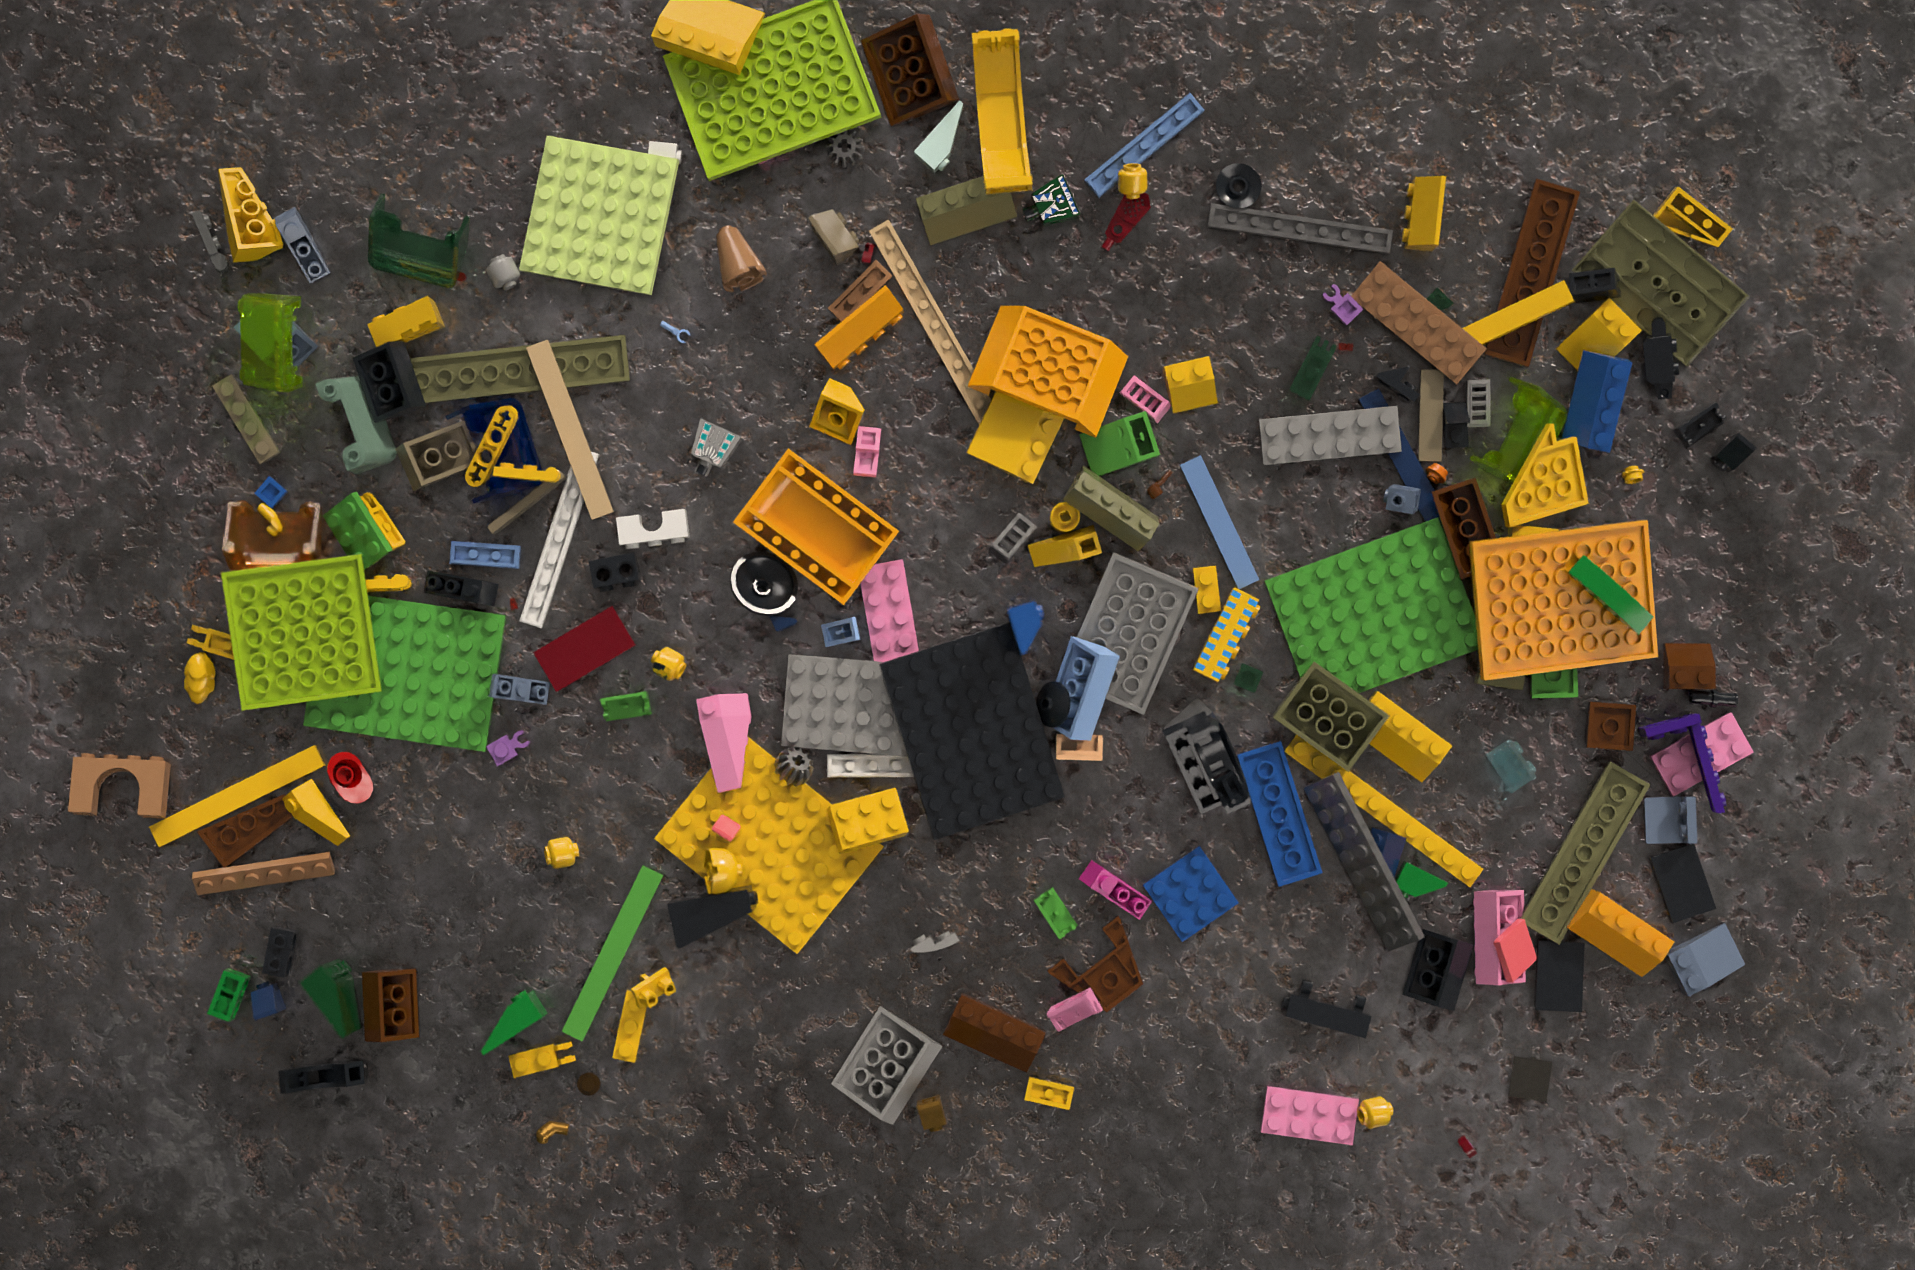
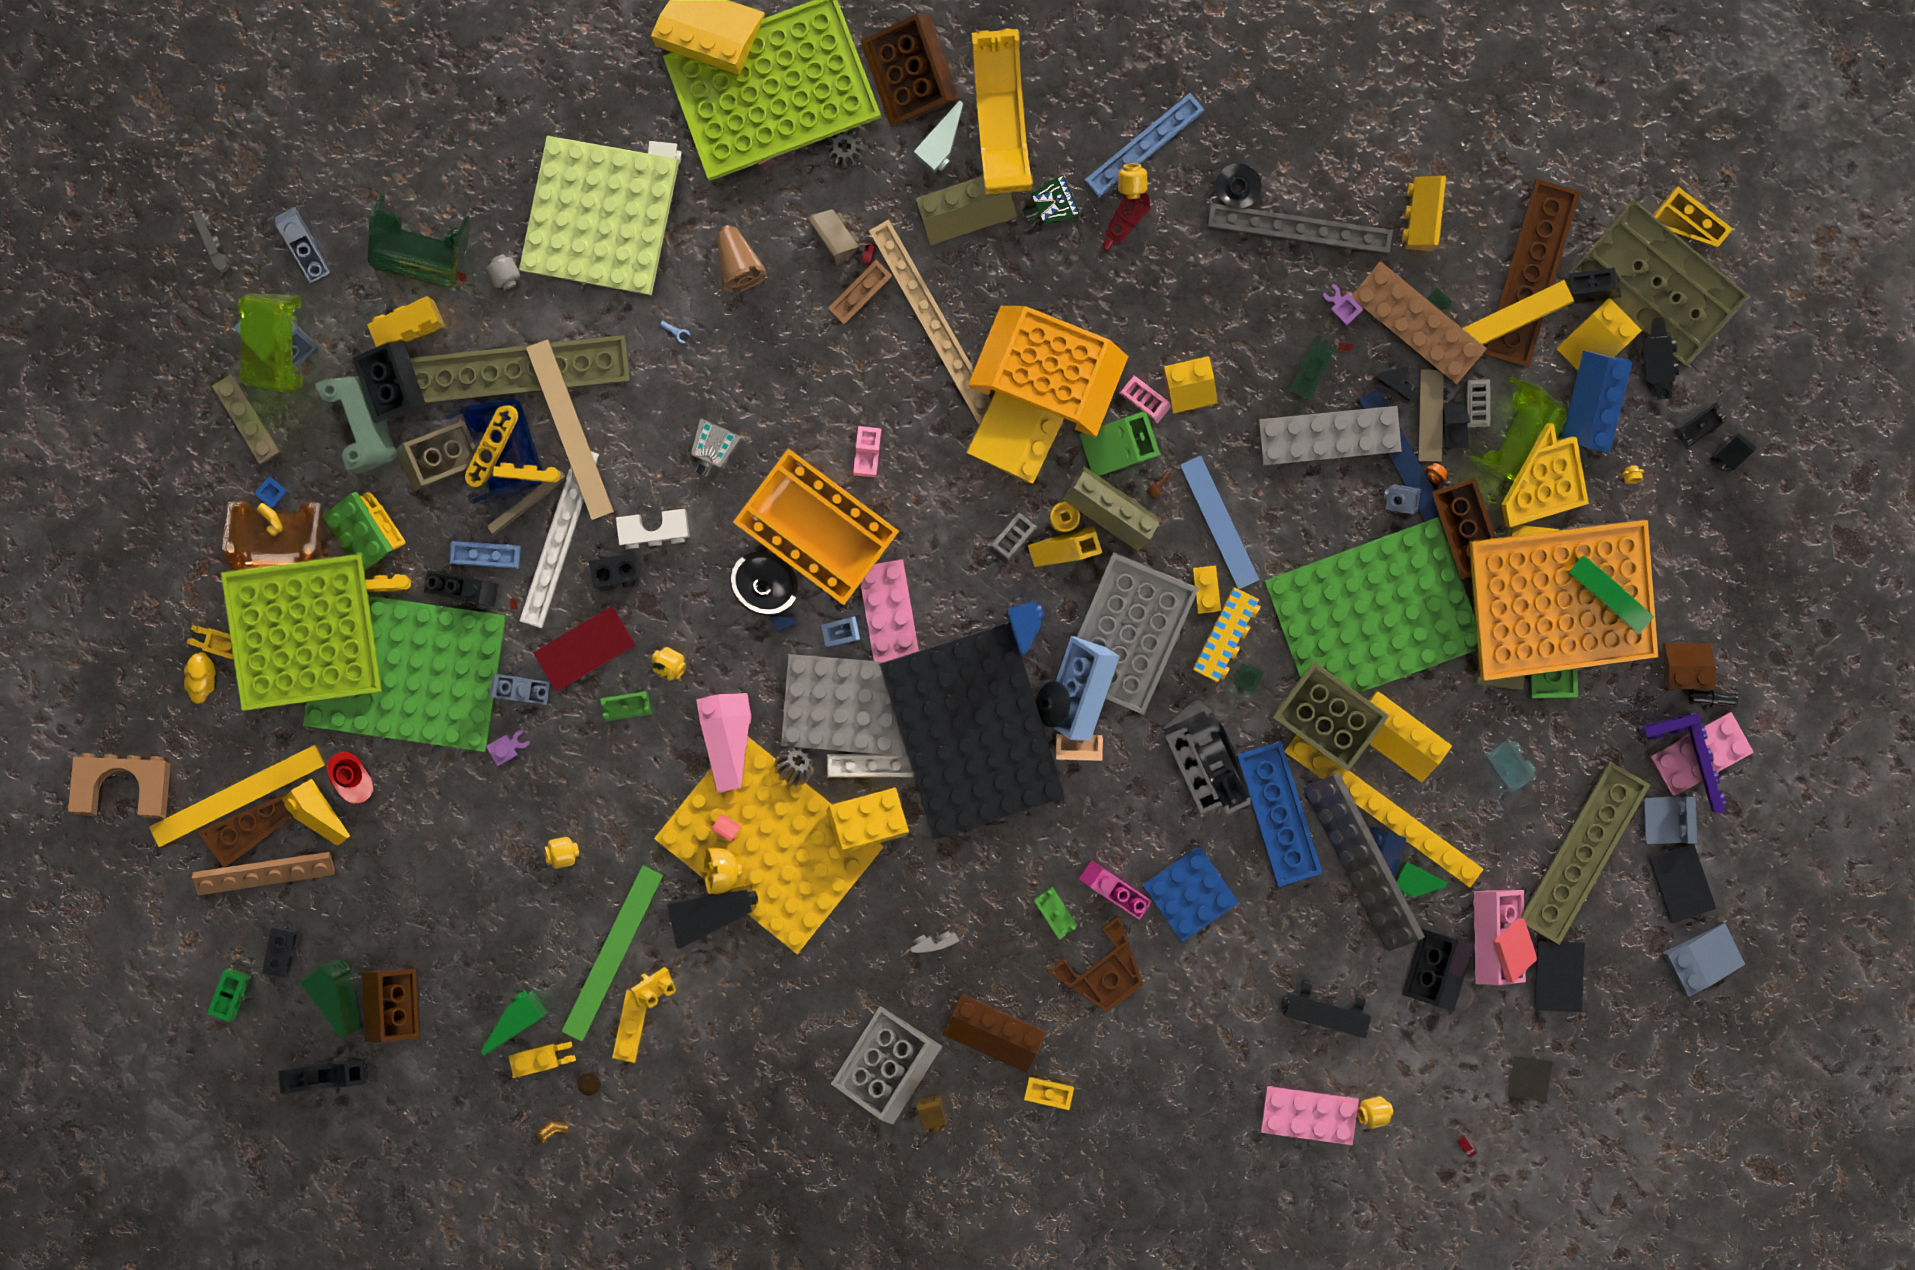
(248, 224): yellow wedge -> none
(266, 1000): dark blue slope -> none
(837, 412): yellow slope -> none
(859, 328): light orange slope -> none
(1074, 1009): bright pink hinge -> none
(1610, 726): reddish brown plate -> none
(1620, 933): light orange slope -> none

